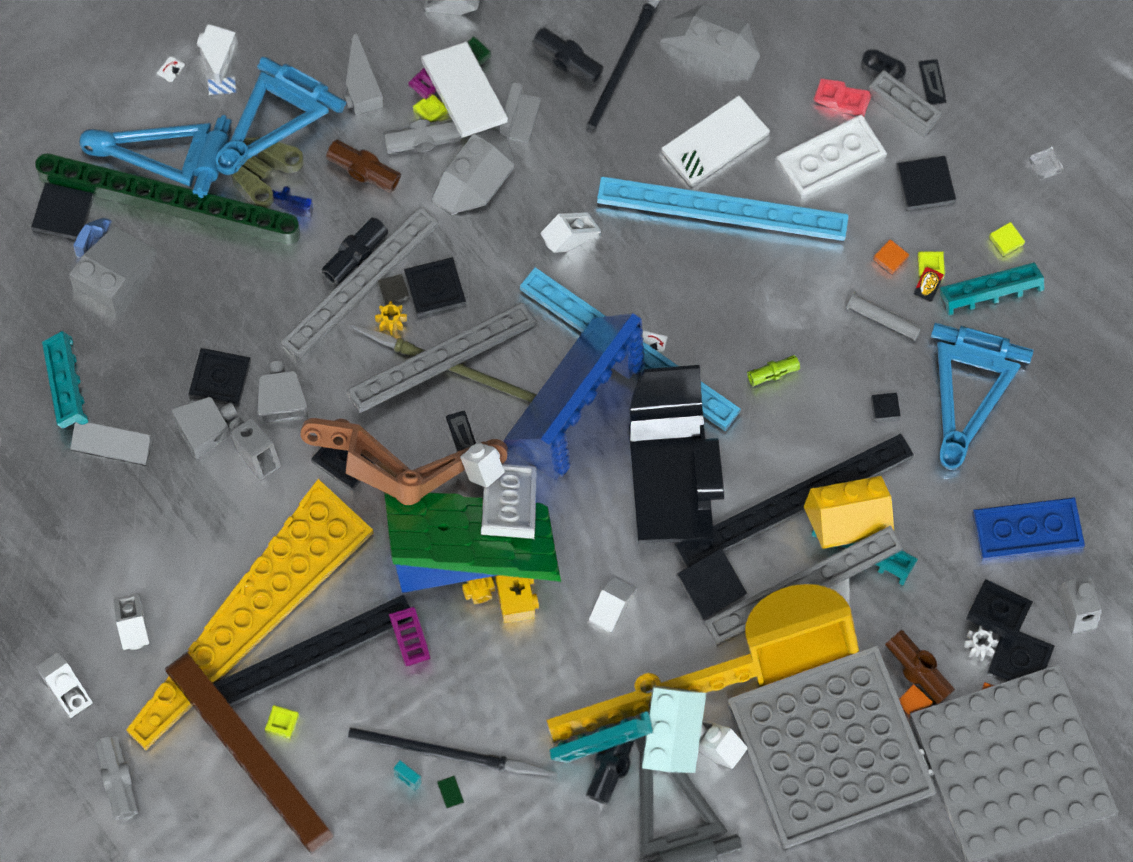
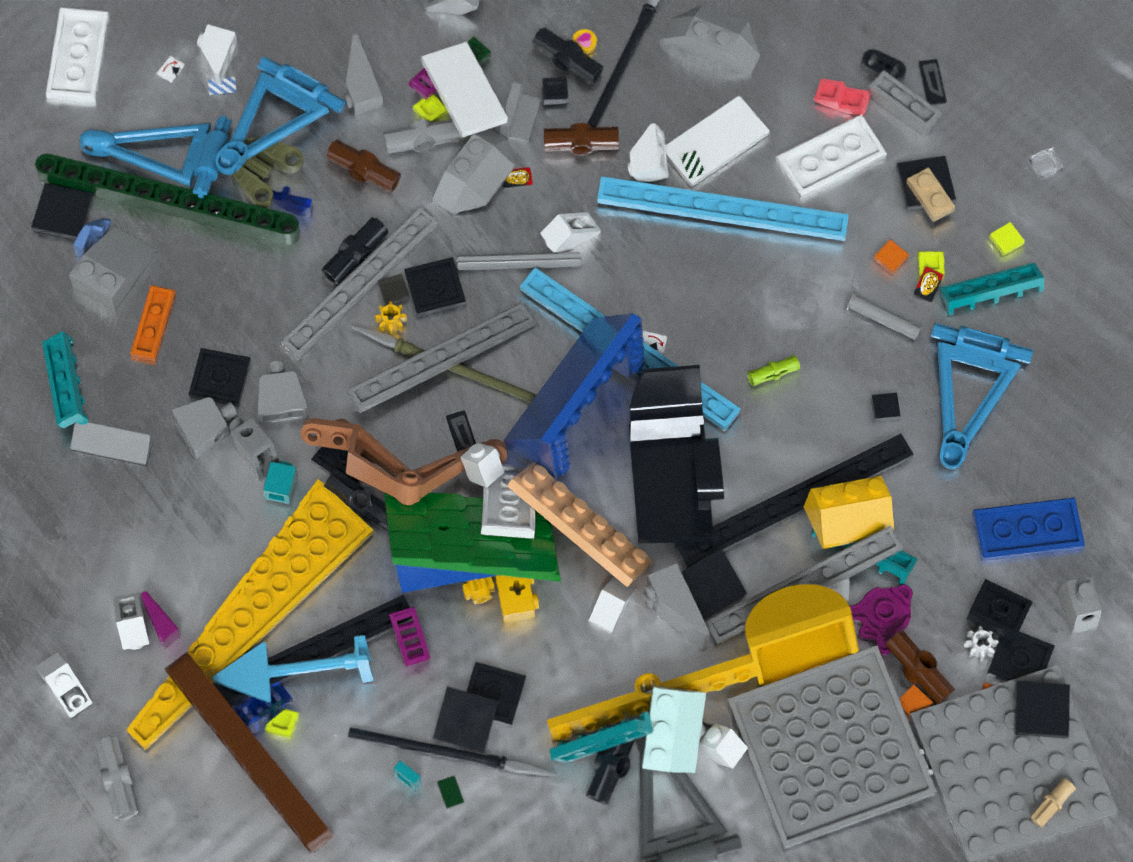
(77, 54): none -> white tile
(153, 323): none -> orange tile
(163, 625): none -> magenta slope
(253, 674): none -> medium azure piece
(260, 719): none -> clear blue slope
(280, 482): none -> teal brick
(348, 489): none -> black piece
(465, 719): none -> black tile
(500, 686): none -> black tile
(518, 177): none -> sticker
(519, 260): none -> light grey axle
(555, 90): none -> black plate
(580, 523): none -> light nougat plate
(581, 139): none -> reddish brown piece
(586, 40): none -> yellow tile
(649, 157): none -> white slope
(675, 605): none -> light grey slope
(883, 614): none -> magenta tile
(930, 194): none -> tan plate
(1042, 709): none -> black tile
(1052, 802): none -> tan axle

